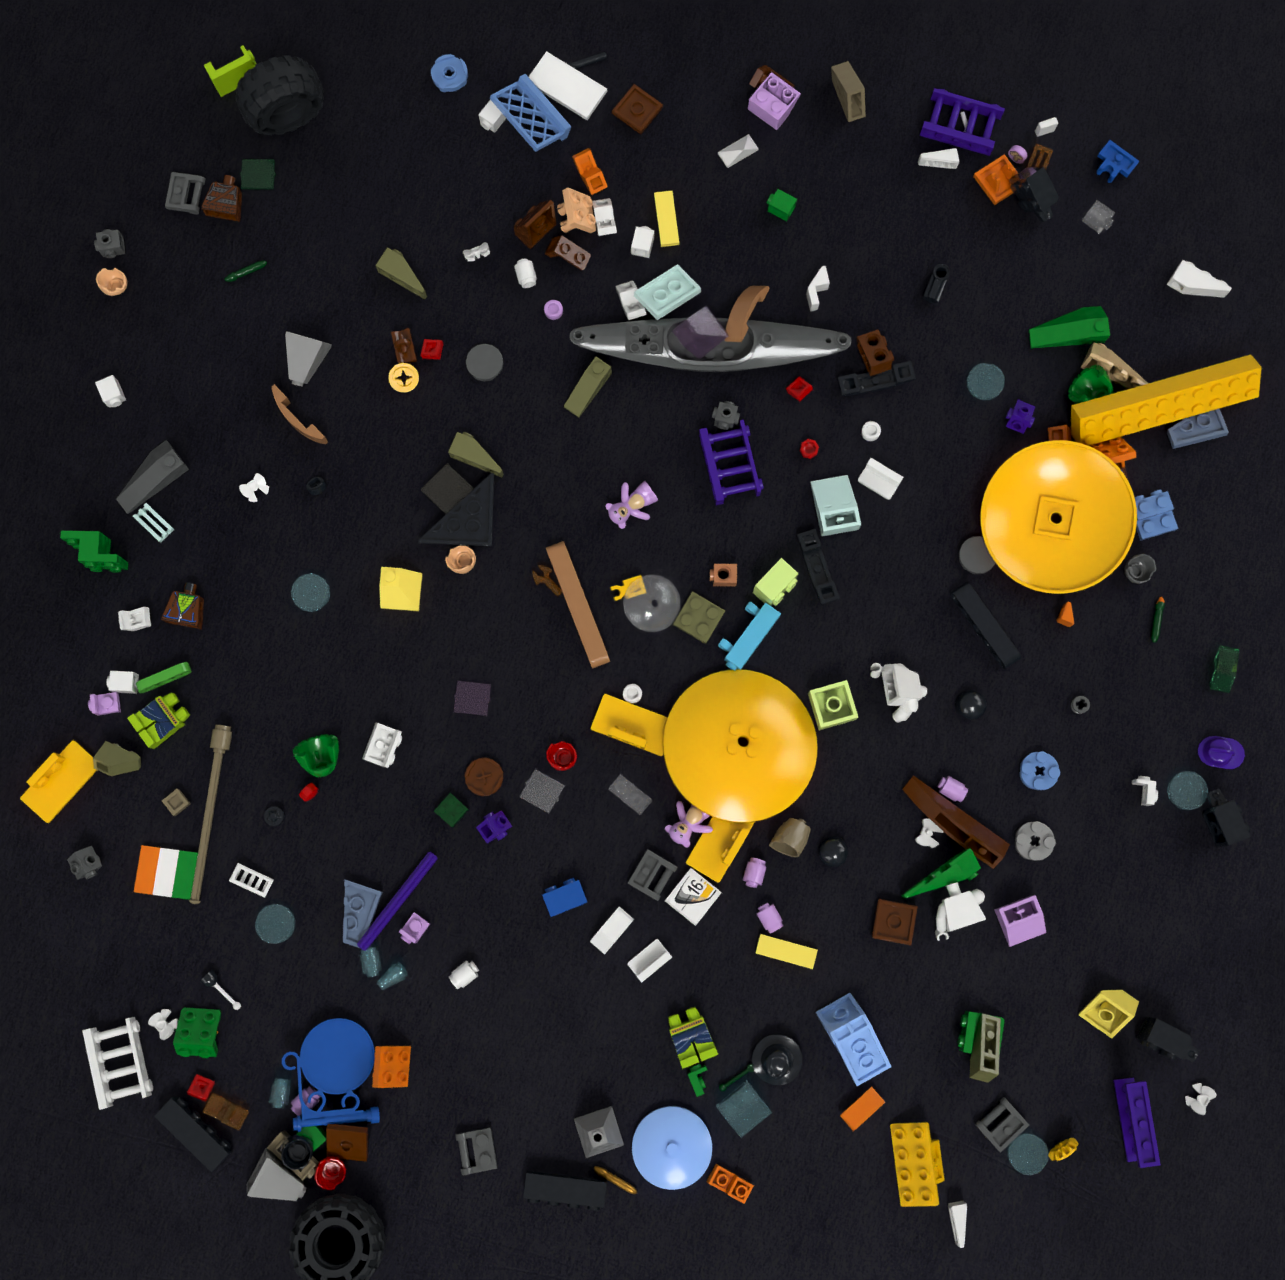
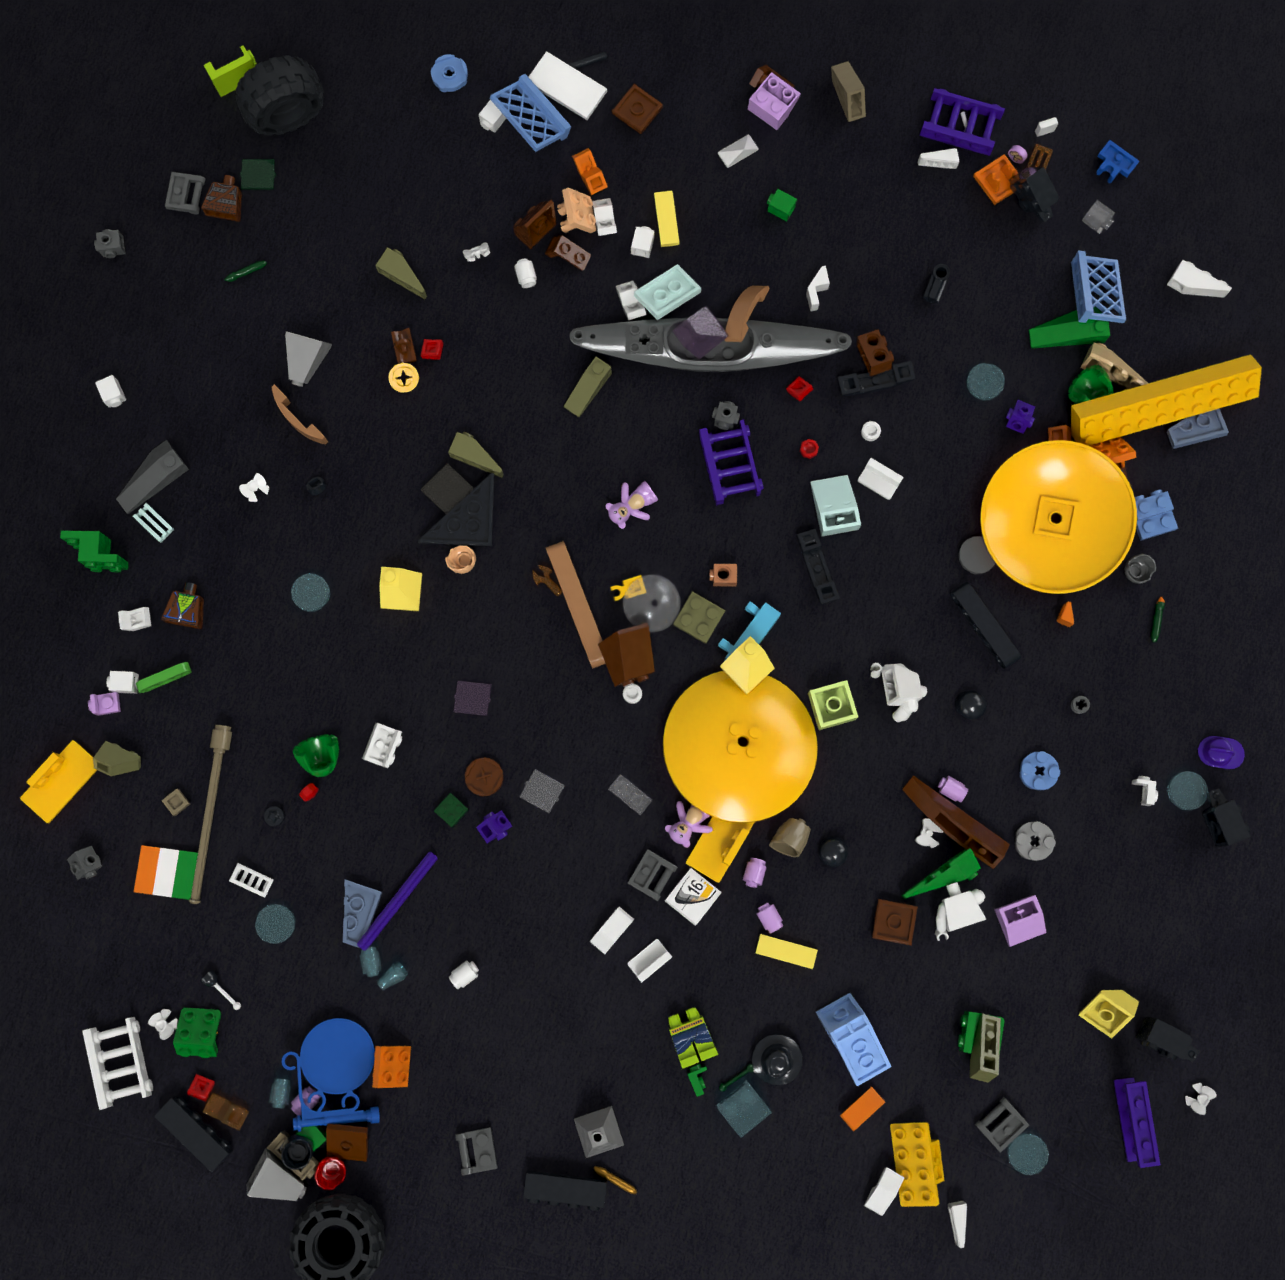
(111, 281): light nougat hair -> none
(159, 720): lime hips -> none
(414, 928): lavender bracket -> none
(484, 362): dark grey tile -> none
(553, 309): lavender tile -> none
(561, 756): red hair -> none
(564, 898): blue brick -> none
(628, 655): none -> reddish brown slope
(630, 724): yellow bracket -> none
(672, 1147): light blue dish -> none
(730, 1183): orange slope -> none
(748, 665): none -> light yellow slope
(775, 583): yellowish green brick -> none
(884, 1192): none -> white slope
(1063, 1149): yellow gear -> none
(1084, 287): none -> medium blue fence
(1225, 669): clear green slope -> none

